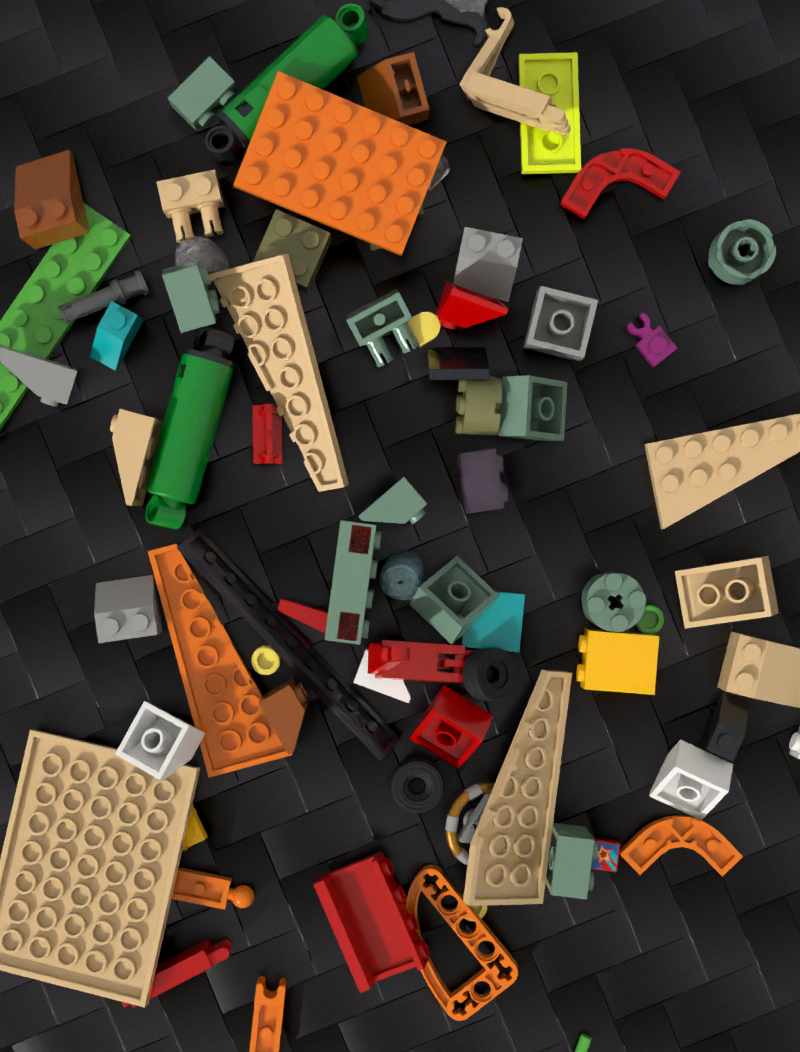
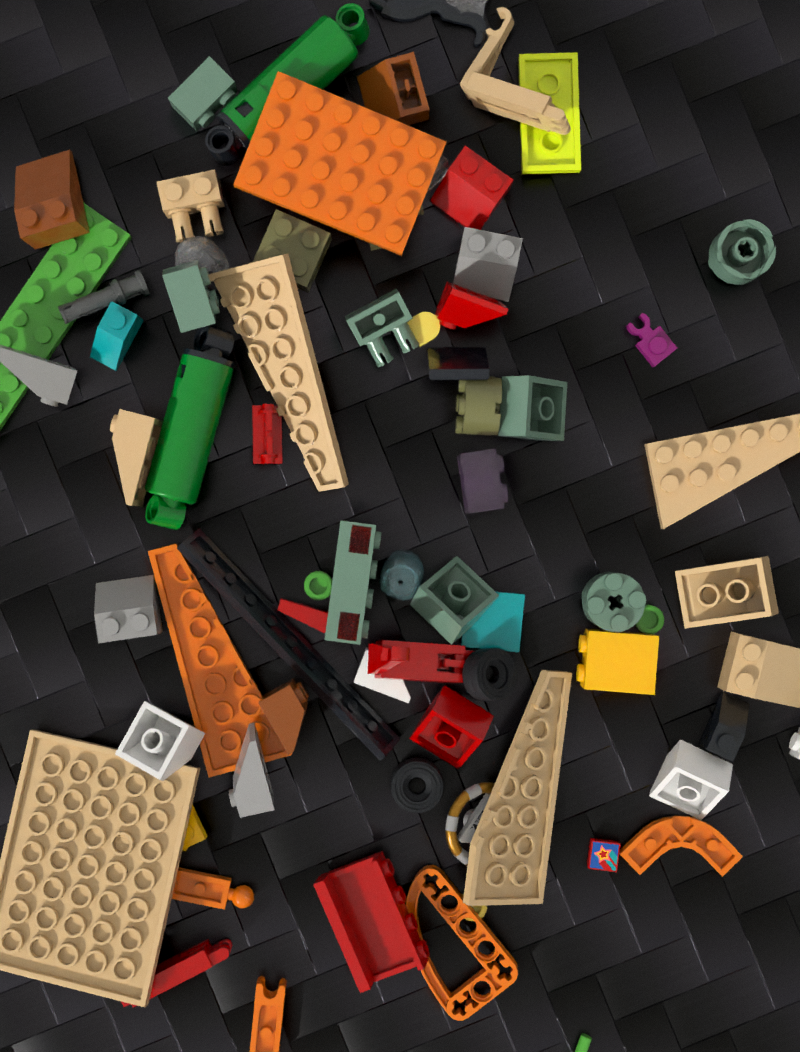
(251, 781): none -> light grey slope
(265, 660): light yellow tile -> none
(318, 585): none -> bright green tile
(396, 506): sand green slope -> none
(471, 189): none -> red slope
(560, 323): light grey brick -> none
(570, 861): sand green brick -> none
(616, 166): red plate -> none

